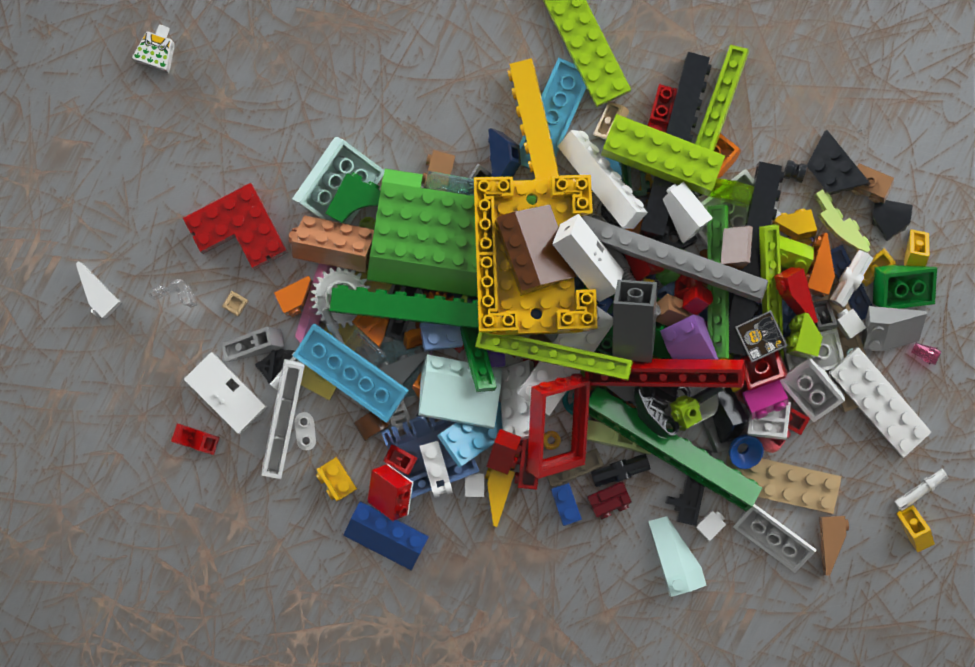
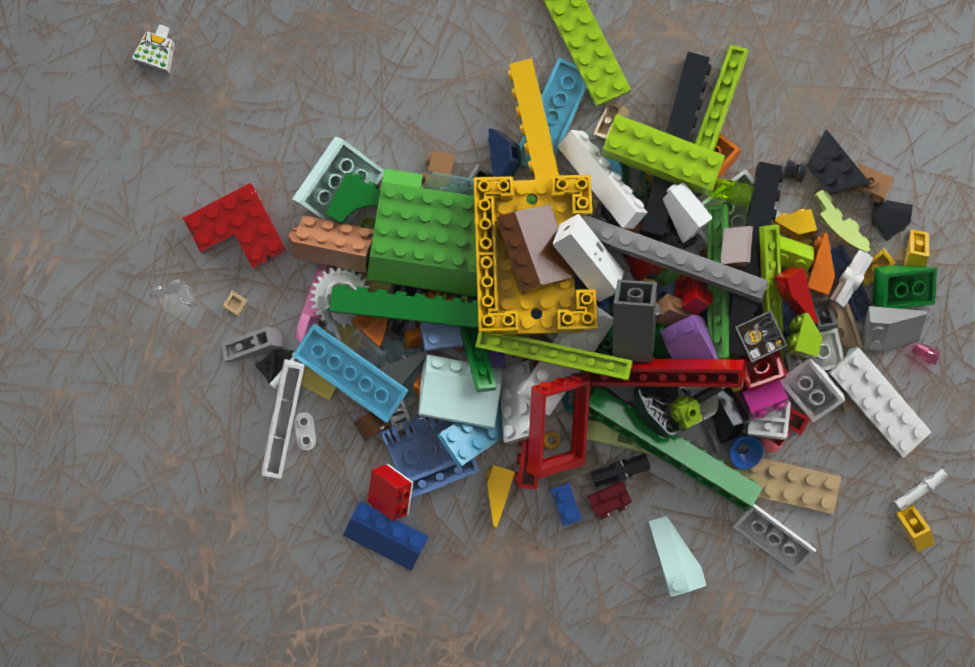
(98, 296): white slope -> none
(195, 439): red slope -> none
(225, 393): white brick -> none
(294, 296): orange slope -> none
(336, 479): yellow bracket -> none
(400, 459): red slope -> none
(436, 468): white plate -> none
(474, 485): white brick -> none
(504, 451): red brick -> none
(662, 108): red slope -> none
(689, 501): black hinge -> none
(711, 524): white brick -> none
(832, 536): medium nougat slope -> none
(849, 323): white brick -> none

